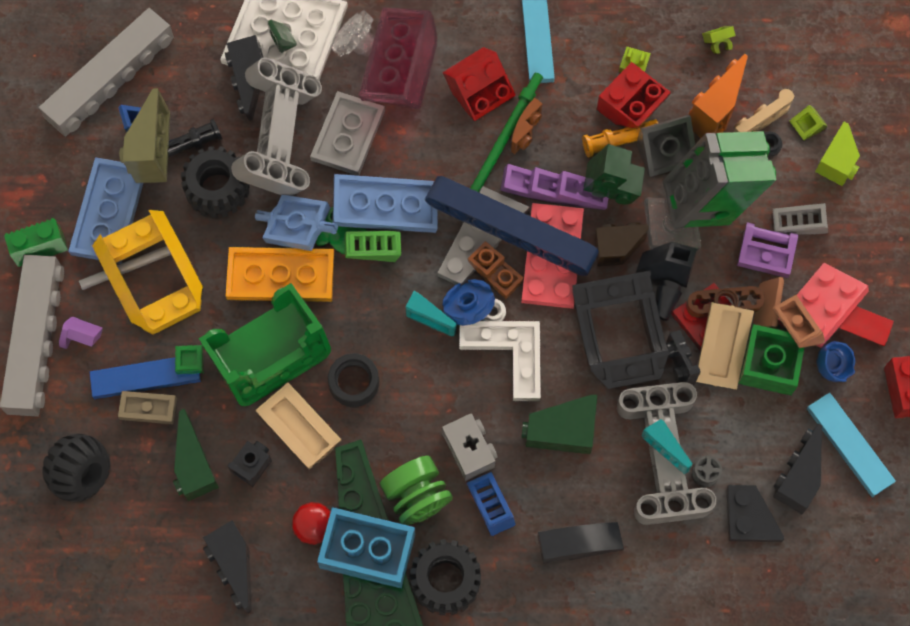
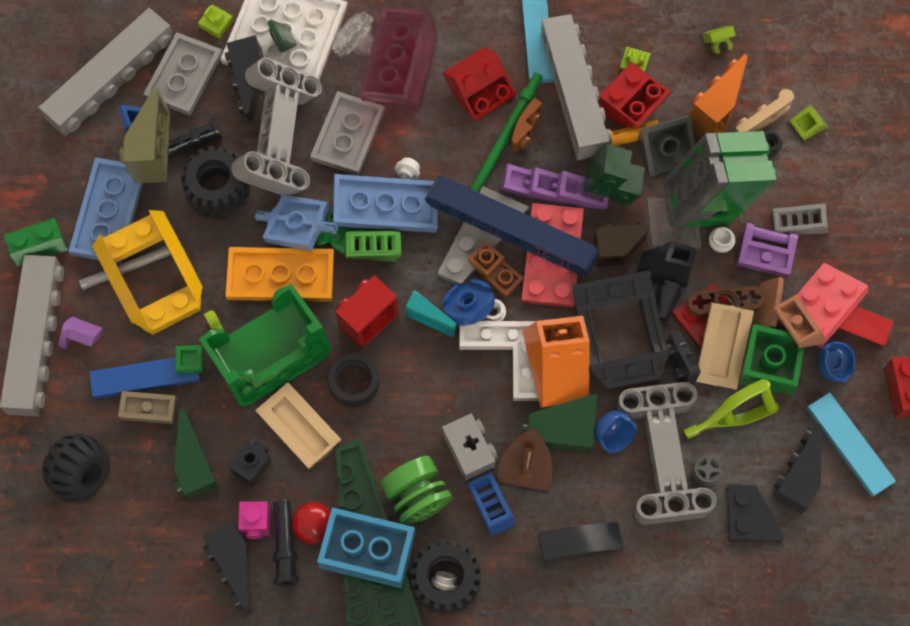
(184, 72): none -> light grey plate
(213, 320): none -> lime tile
(215, 21): none -> lime tile
(254, 519): none -> dark pink brick
(284, 555): none -> black pin
(367, 311): none -> red brick
(407, 169): none -> white plate
(444, 581): none -> white plate
(527, 462): none -> reddish brown shield
(559, 359): none -> orange slope
(574, 86): none -> light grey brick
(615, 431): none -> blue hair
(663, 440): teal slope -> none
(722, 239): none -> white plate
(724, 417): none -> lime piece
(840, 157): lime slope -> none

